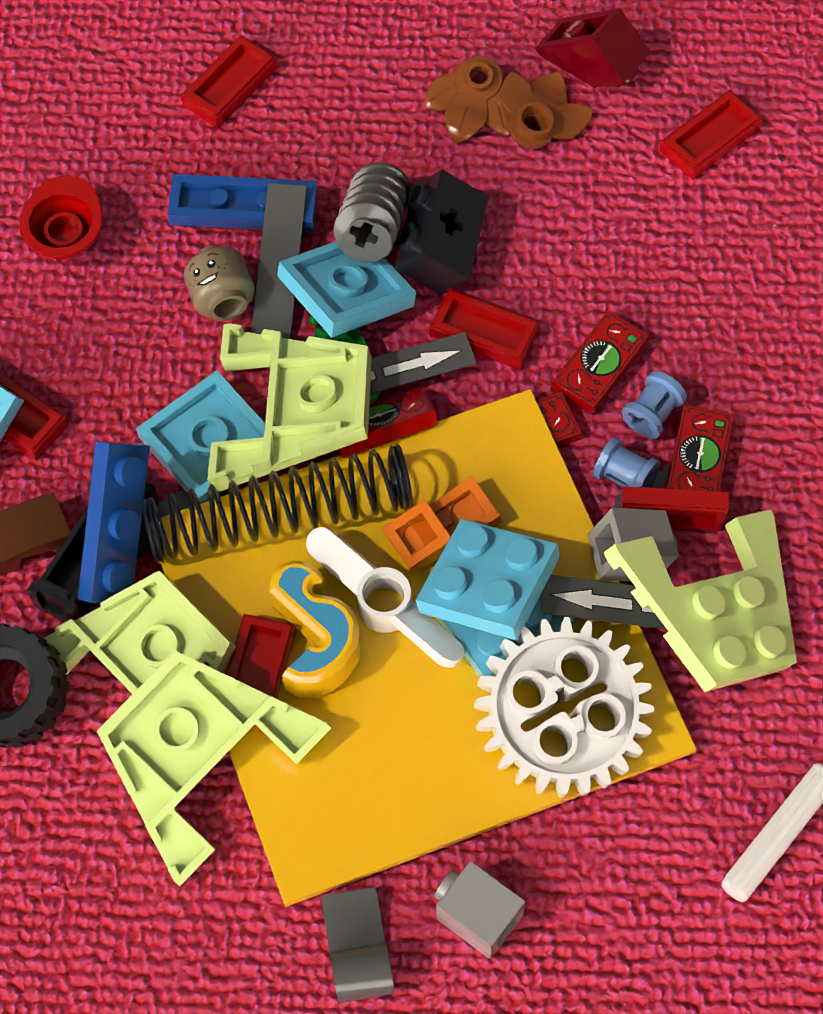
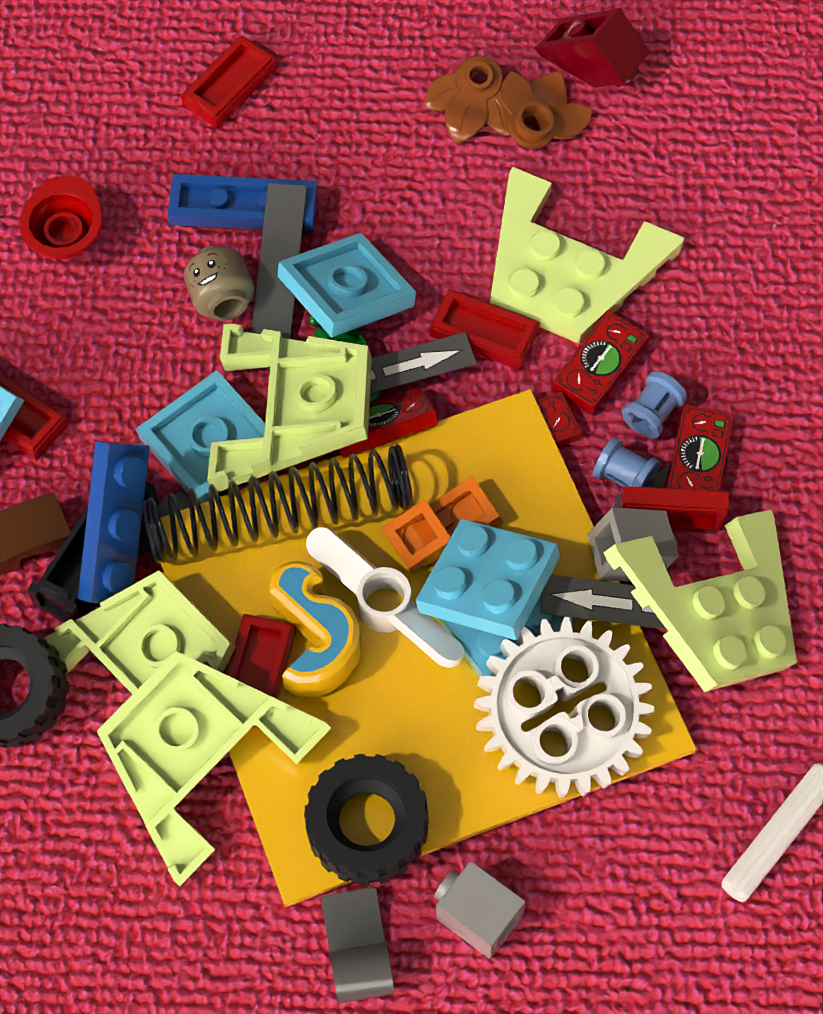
(357, 777): none -> black tyre
(372, 212): dark grey piece -> none
(440, 232): black brick -> none
(560, 278): none -> yellowish green wing
(711, 134): red tile -> none

